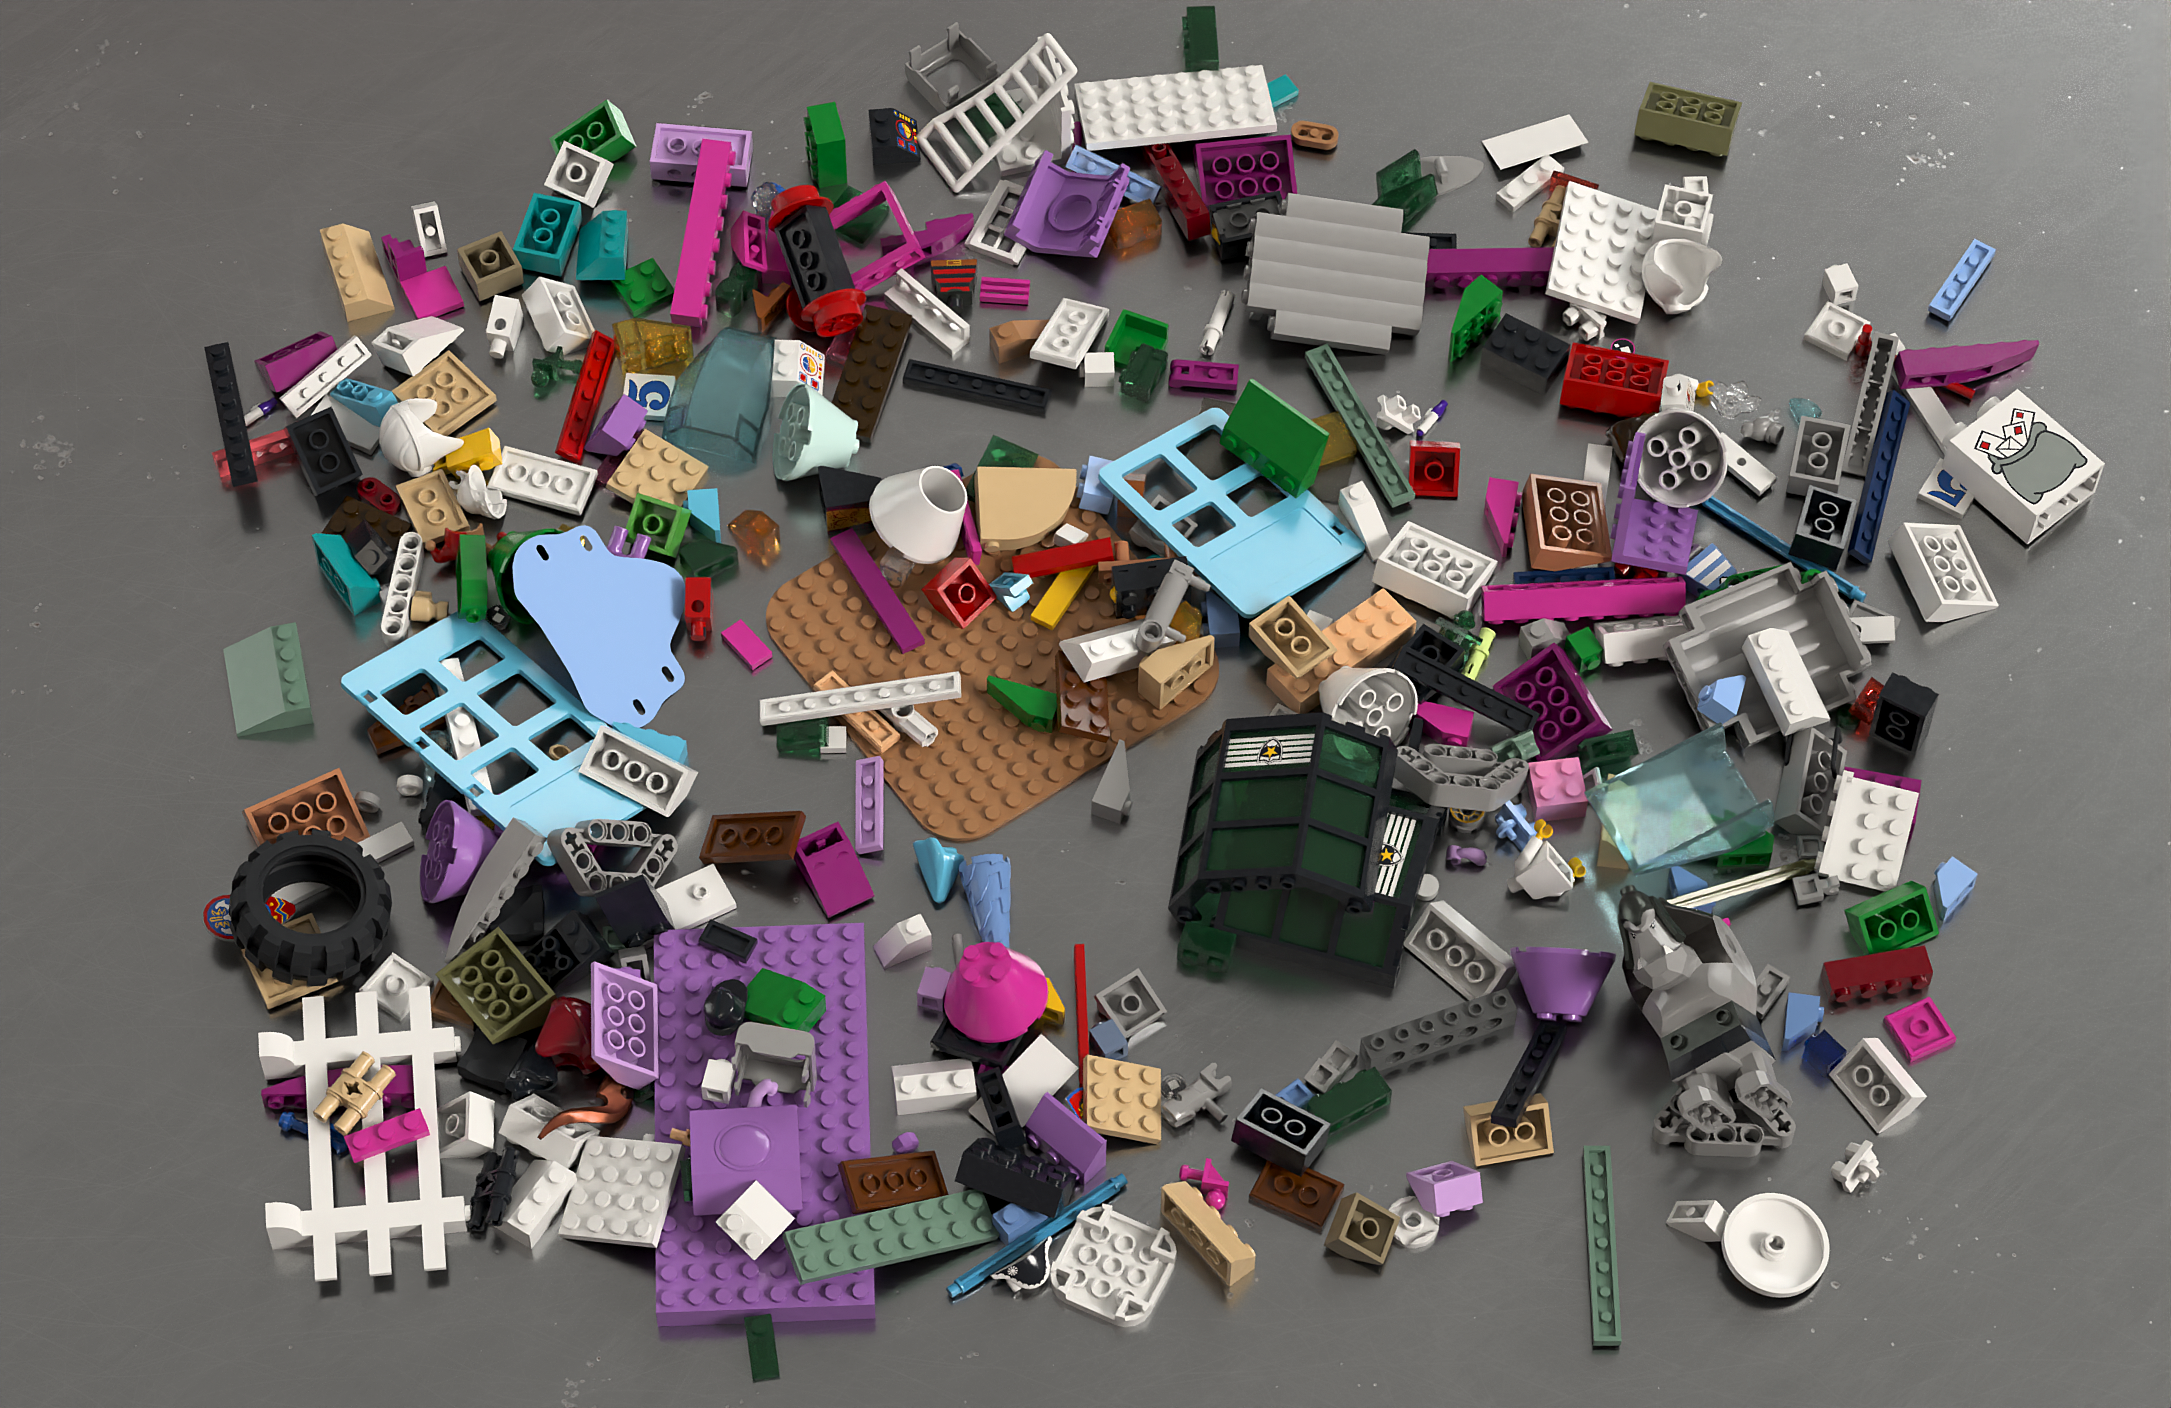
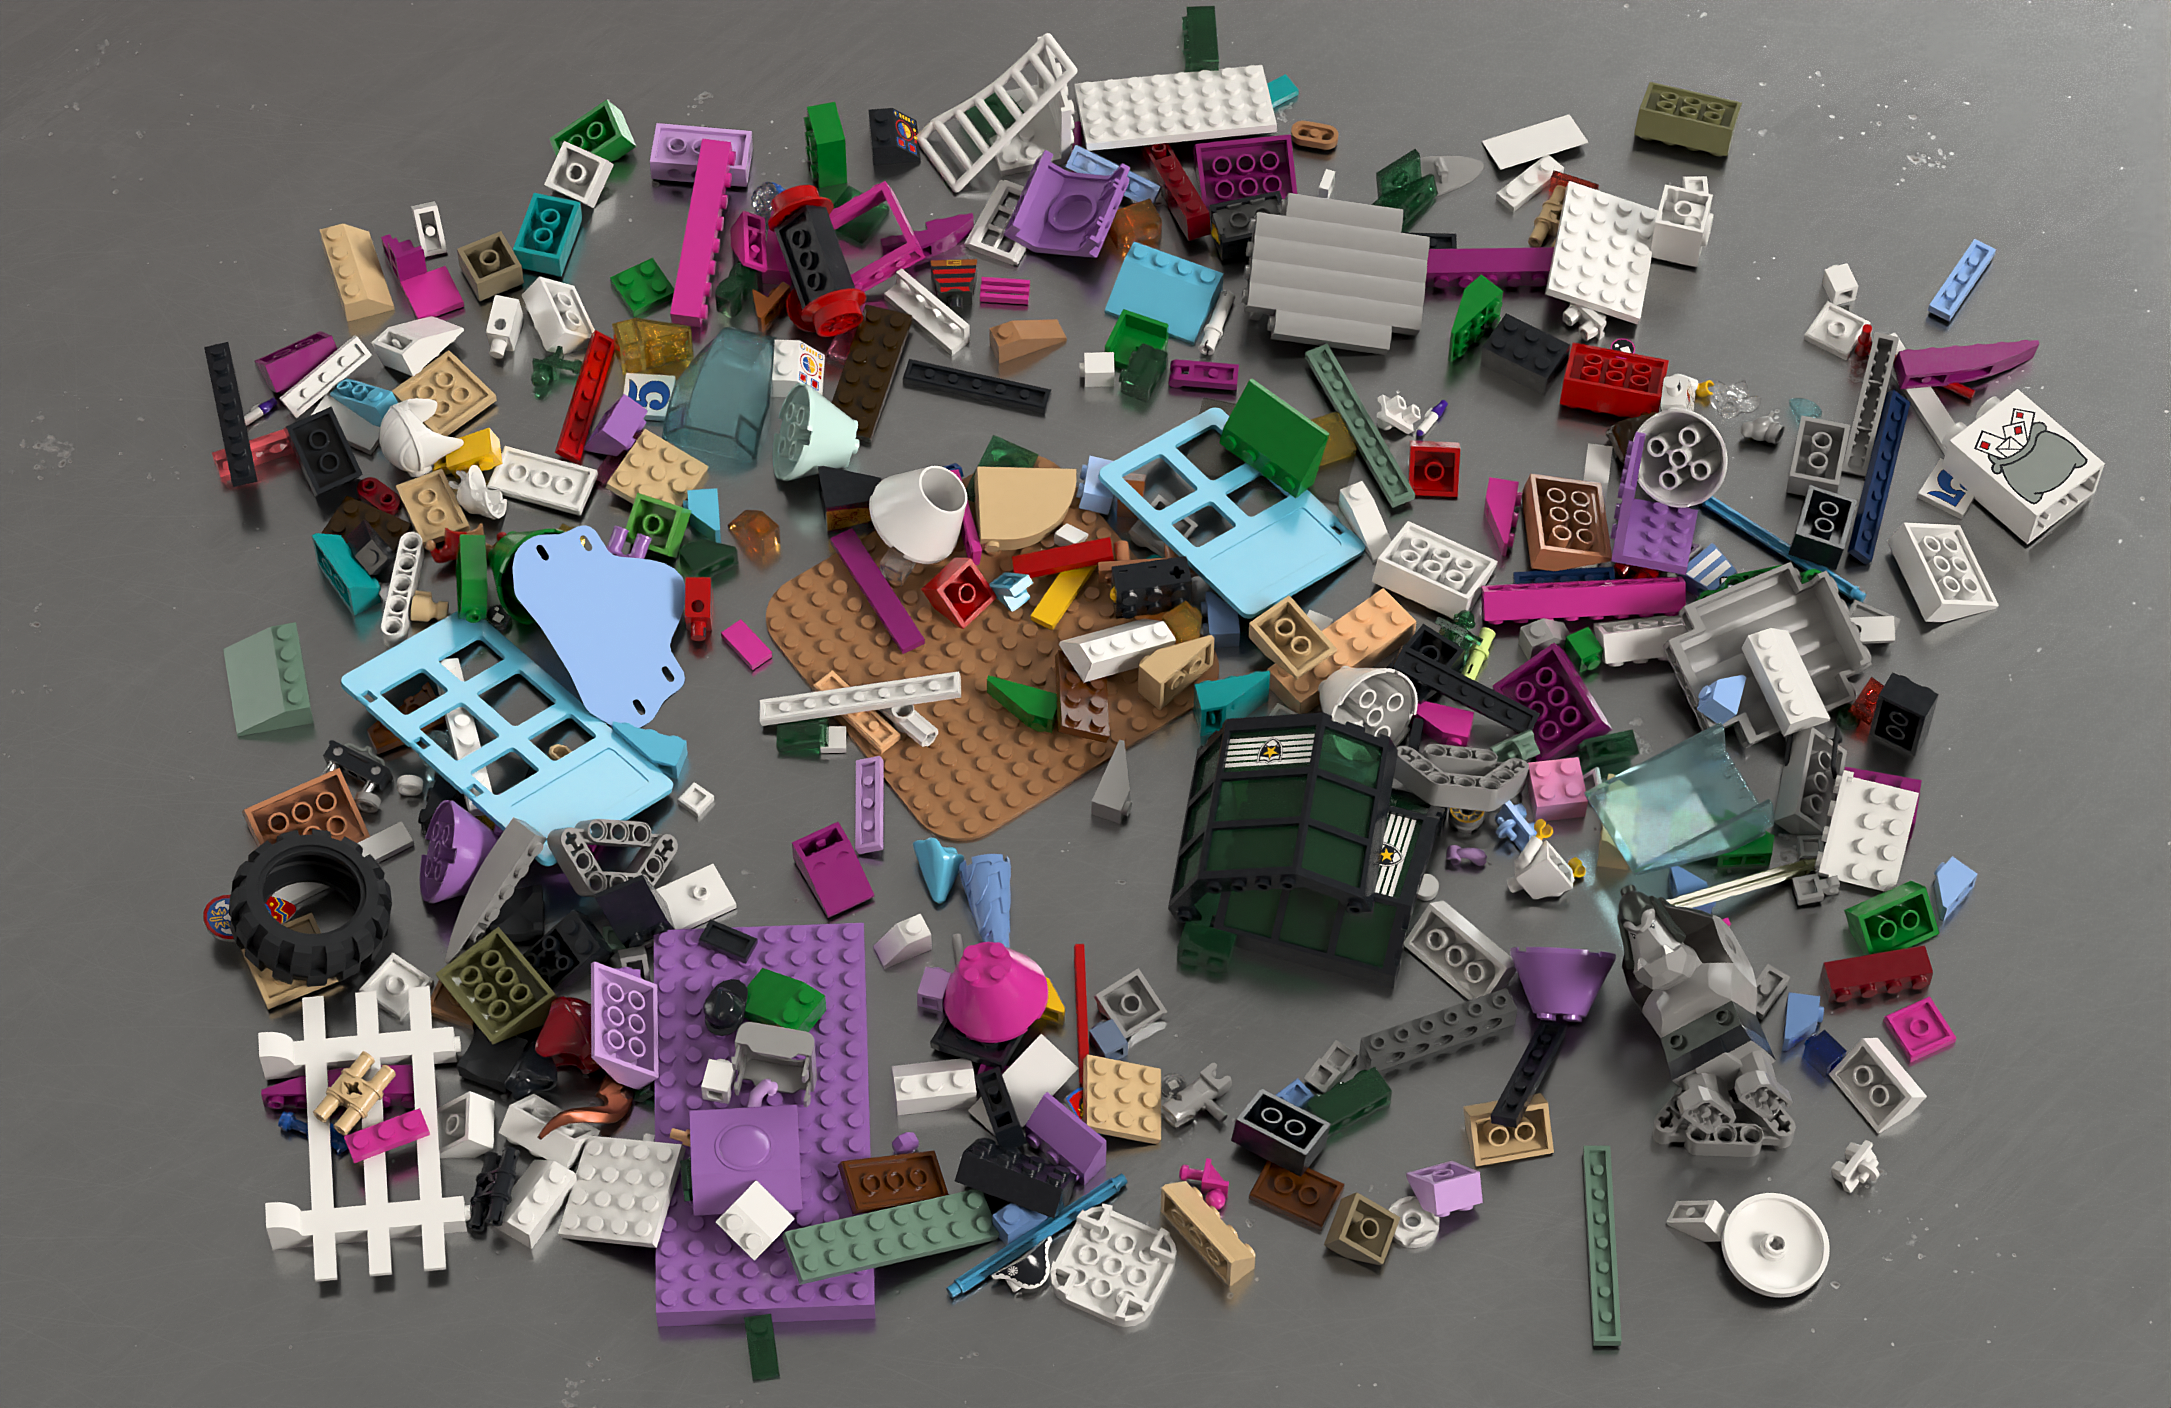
(357, 765): none -> black piece
(603, 247): teal slope -> none
(637, 771): white slope -> none
(695, 799): none -> white tile
(752, 837): reddish brown plate -> none
(954, 47): light grey piece -> none
(1069, 333): white plate -> none
(1165, 606): light grey piece -> none
(1166, 291): none -> medium azure slope
(1228, 699): none -> teal slope
(1327, 184): none -> white tile
(1678, 273): white piece -> none
(1747, 468): white tile -> none

